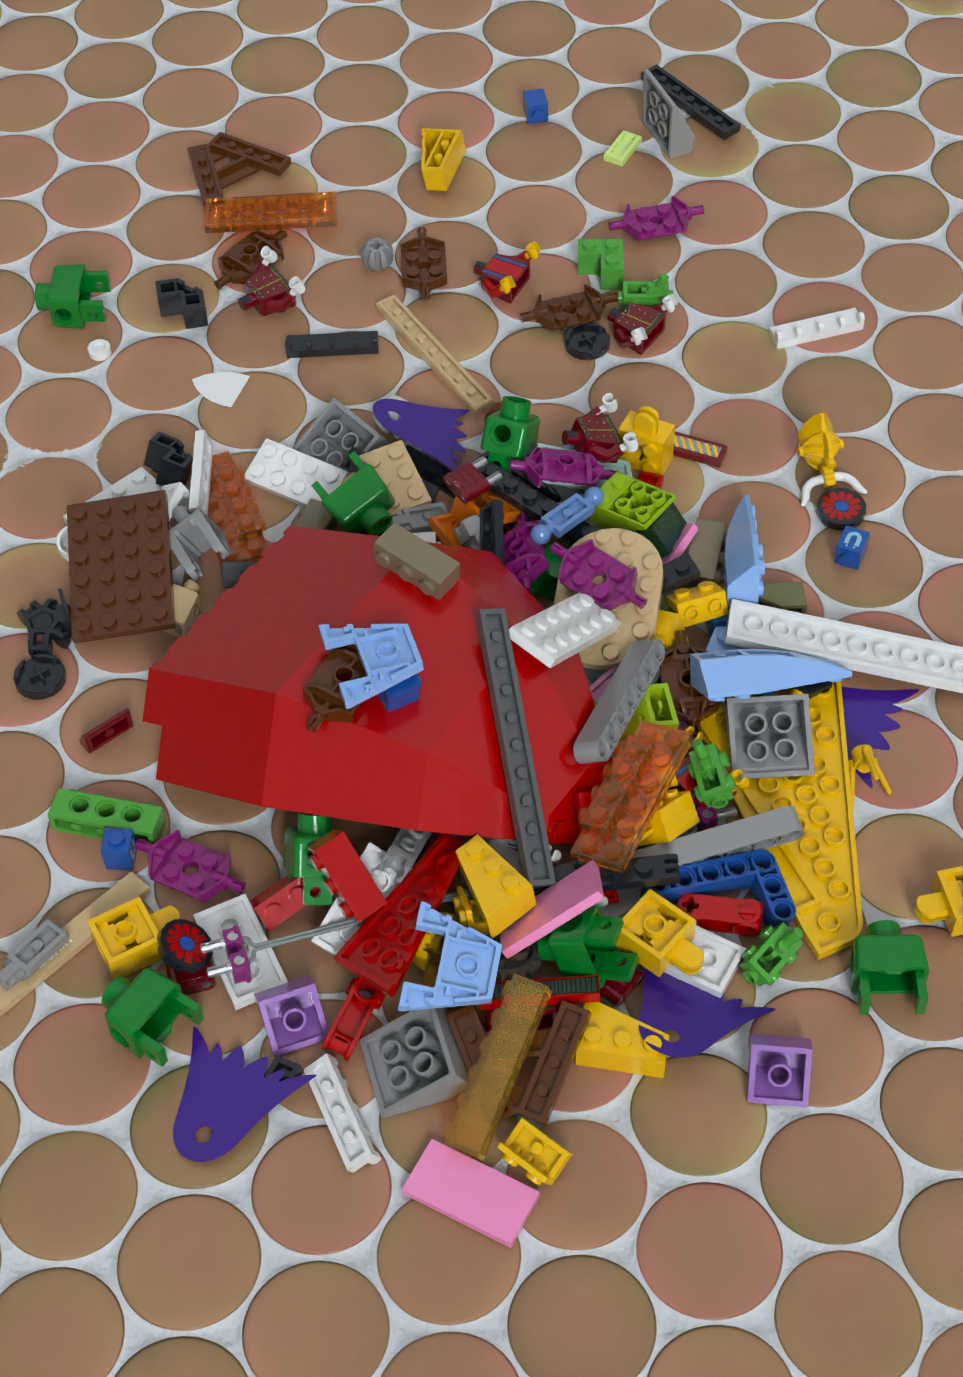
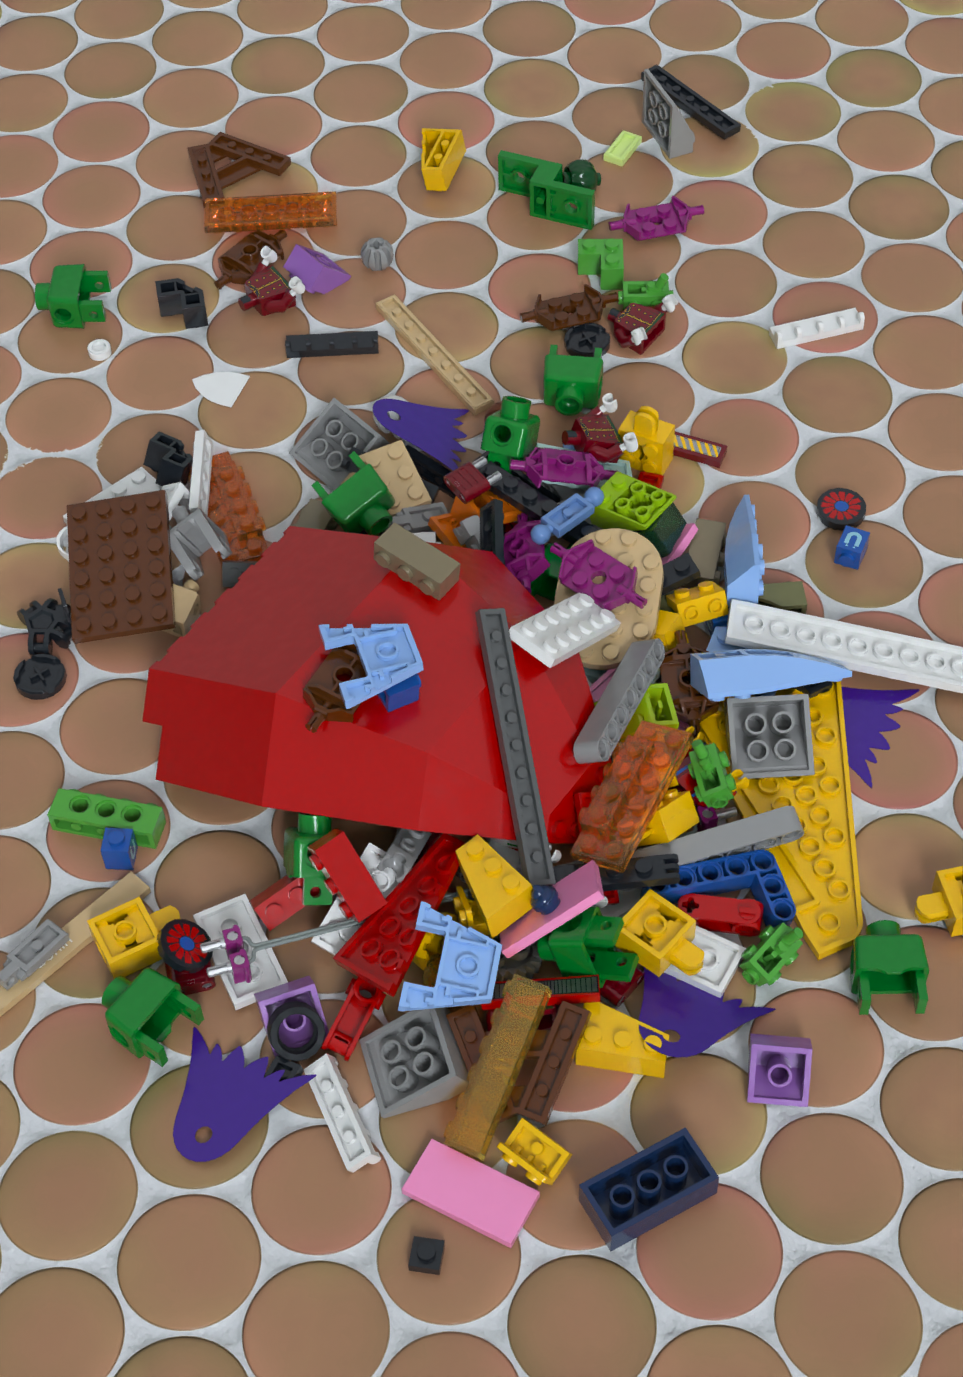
(107, 731): dark red slope -> none
(175, 854): magenta plate -> none
(291, 473): white plate -> none
(309, 1048): none -> black tyre
(315, 270): none -> medium lavender slope
(419, 254): reddish brown plate -> none
(426, 1255): none -> black plate
(505, 274): torso -> none
(535, 106): blue brick -> none
(544, 899): none -> dark blue plate
(546, 191): none -> green bracket
(572, 381): none -> green piece
(581, 174): none -> dark green plant
(648, 1189): none -> dark blue brick
(819, 448): yellow helmet -> none
(865, 762): yellow plant -> none

